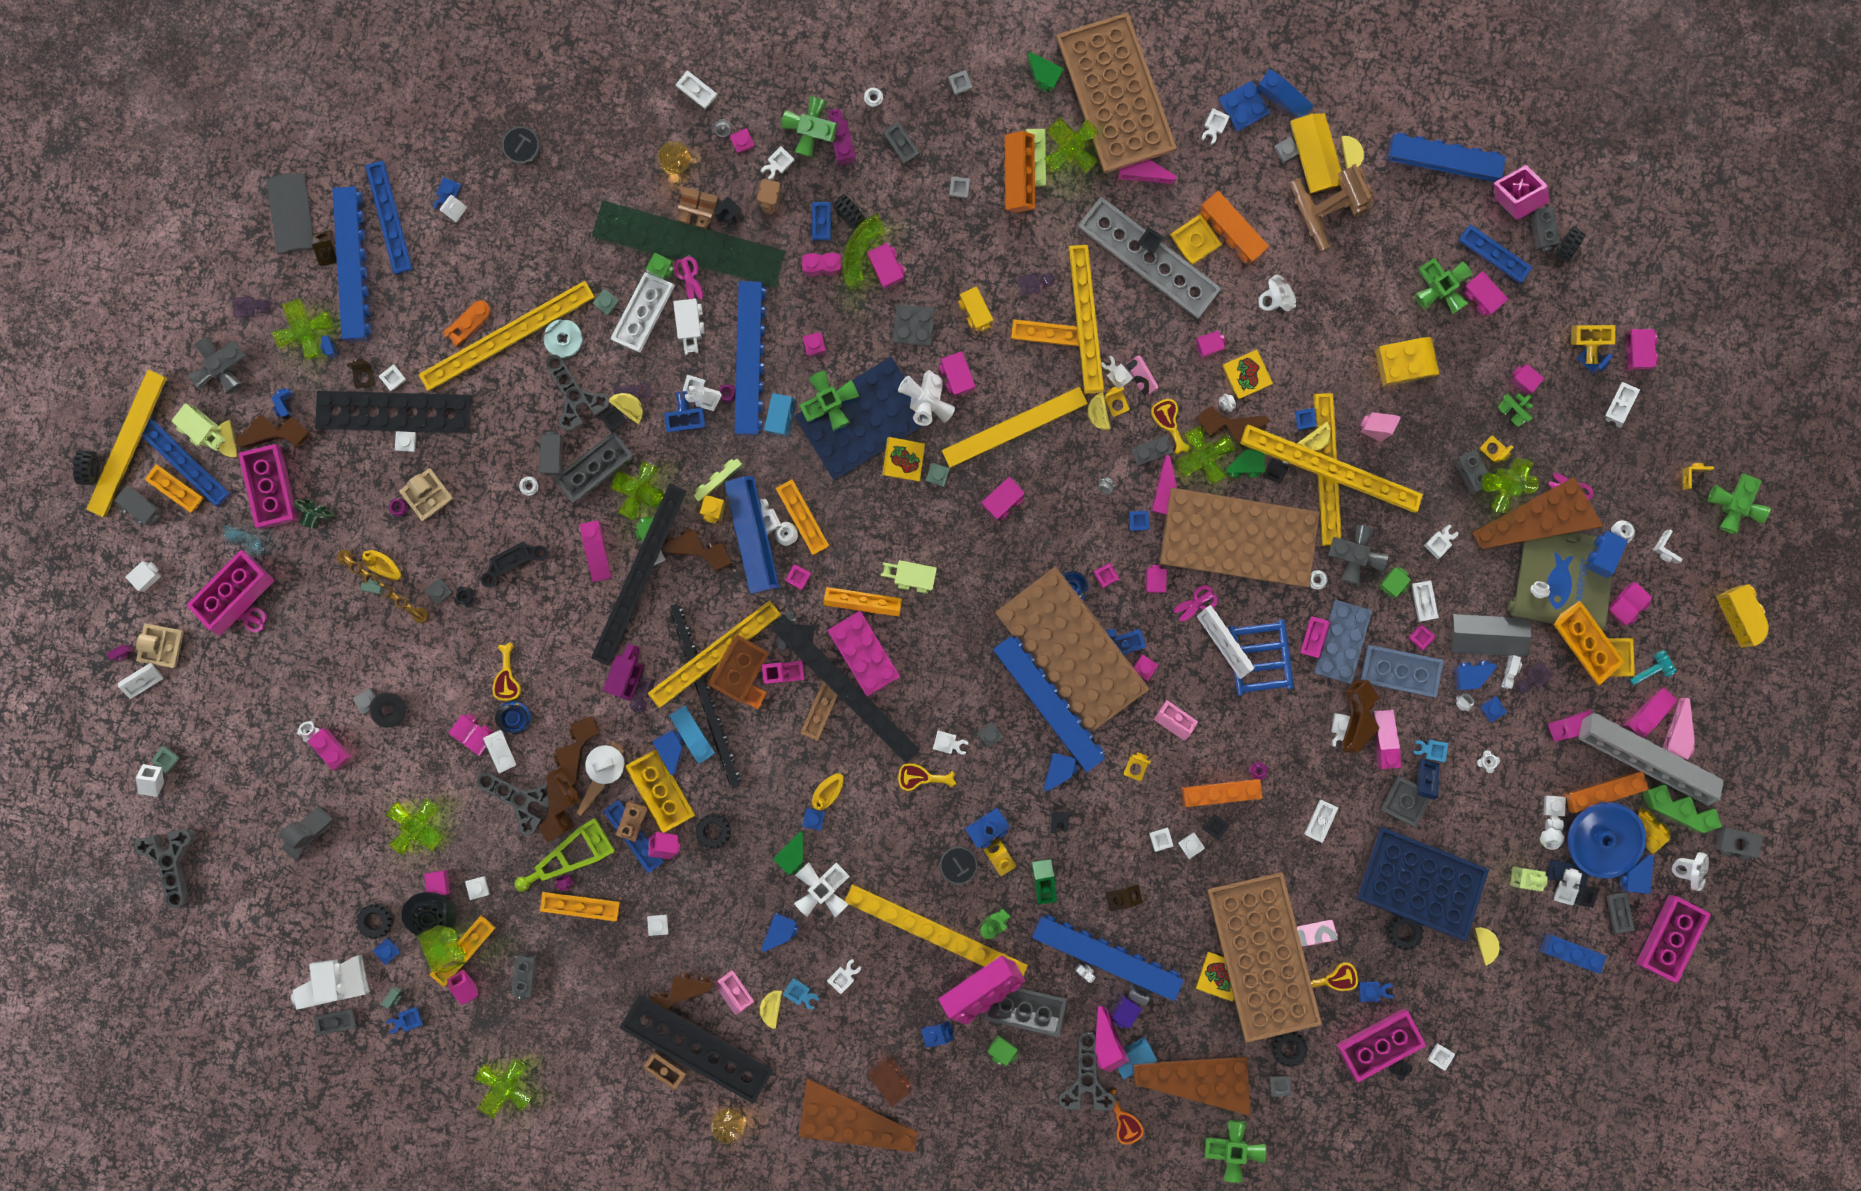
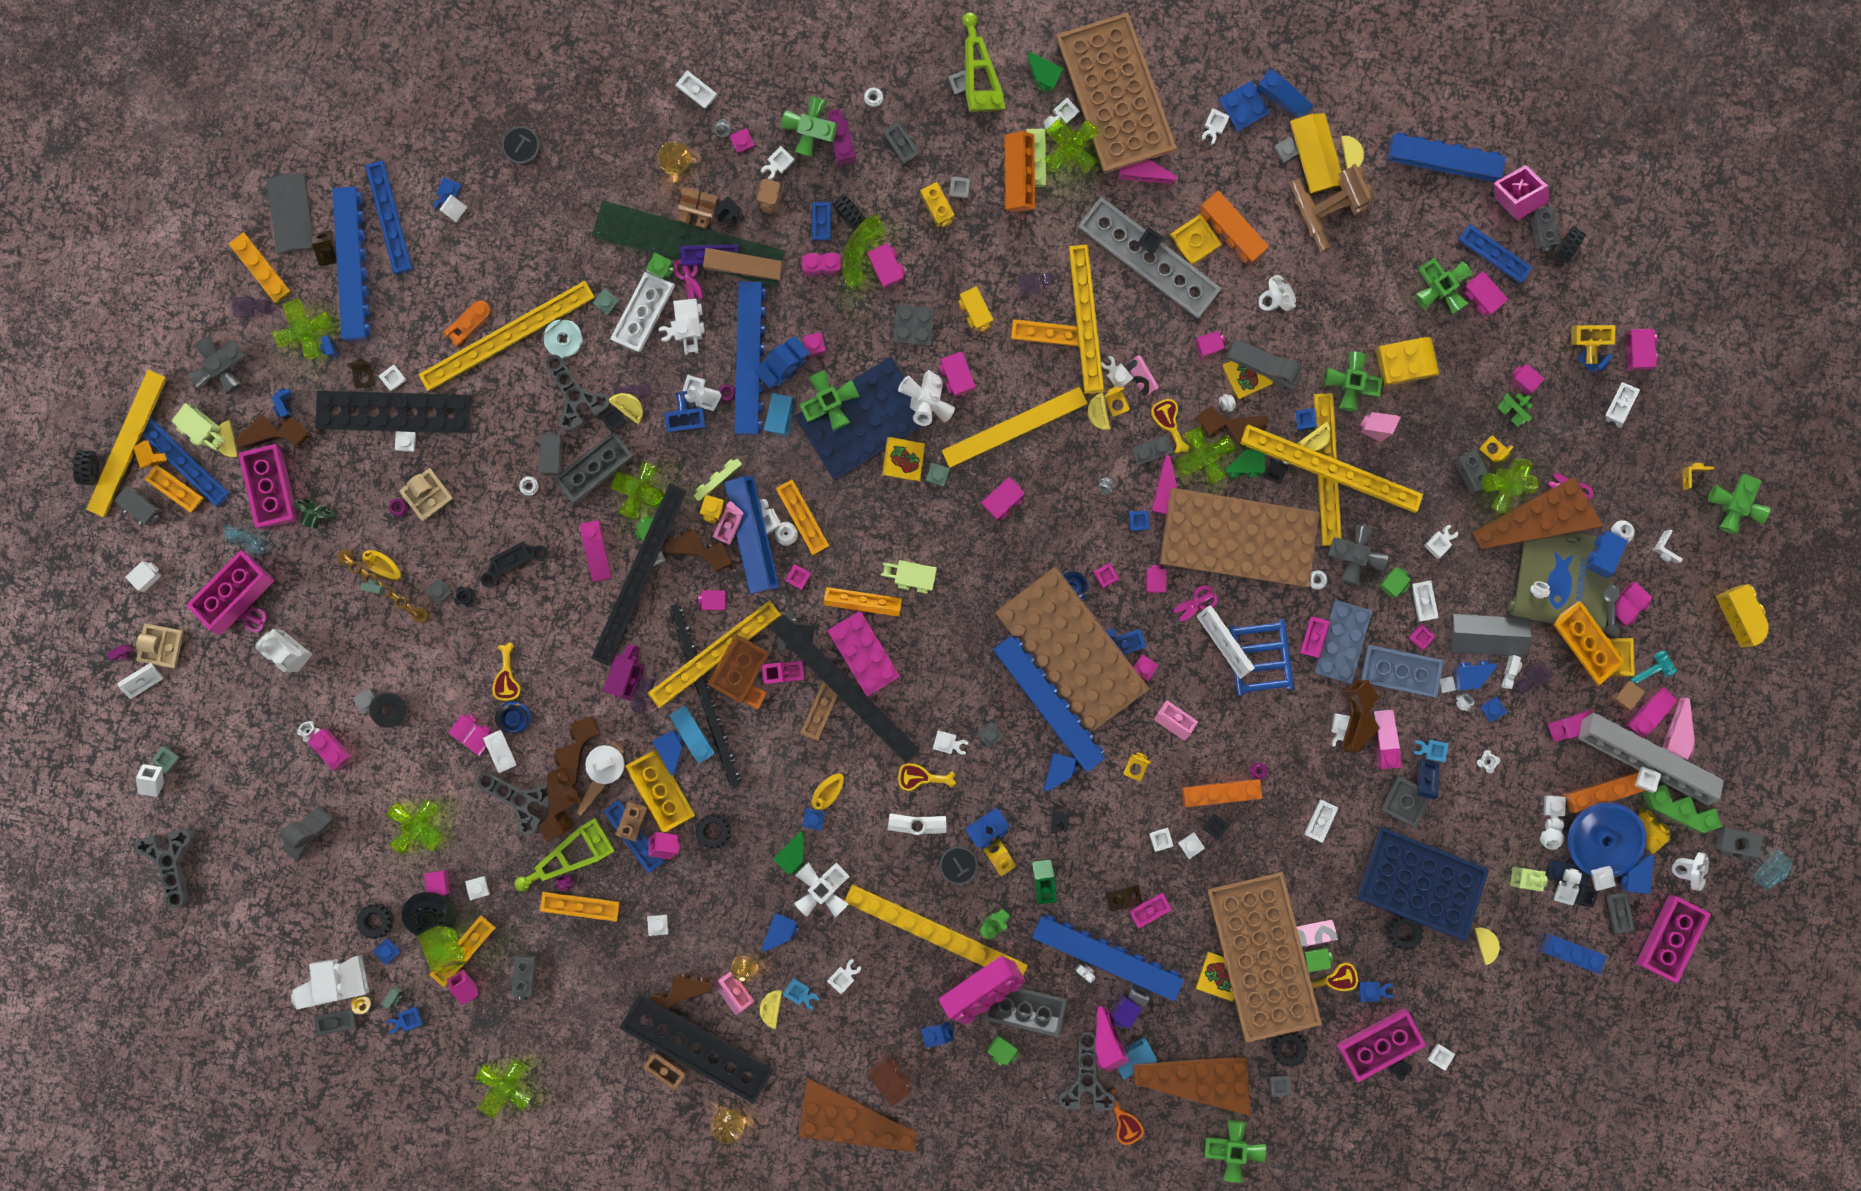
(146, 457): none -> light orange panel
(260, 268): none -> light orange plate
(283, 651): none -> white brick
(357, 1001): none -> yellow plate
(680, 329): none -> white plate
(695, 254): none -> dark purple tile
(712, 600): none -> dark pink brick
(728, 523): none -> bright pink slope
(742, 264): none -> medium nougat slope
(743, 968): none -> clear yellow piece
(782, 362): none -> blue brick
(904, 824): none -> white piece
(937, 205): none -> yellow brick
(980, 100): none -> lime plate
(1065, 110): none -> white plate
(1150, 910): none -> dark pink plate
(1282, 371): none -> dark grey beam
(1318, 959): none -> bright green brick
(1353, 382): none -> bright green brick
(1447, 684): none -> white sticker
(1603, 878): none -> white plate
(1611, 595): none -> dark grey bar
(1628, 696): none -> medium nougat panel
(1647, 779): none -> white plate
(1773, 870): none -> clear light blue slope

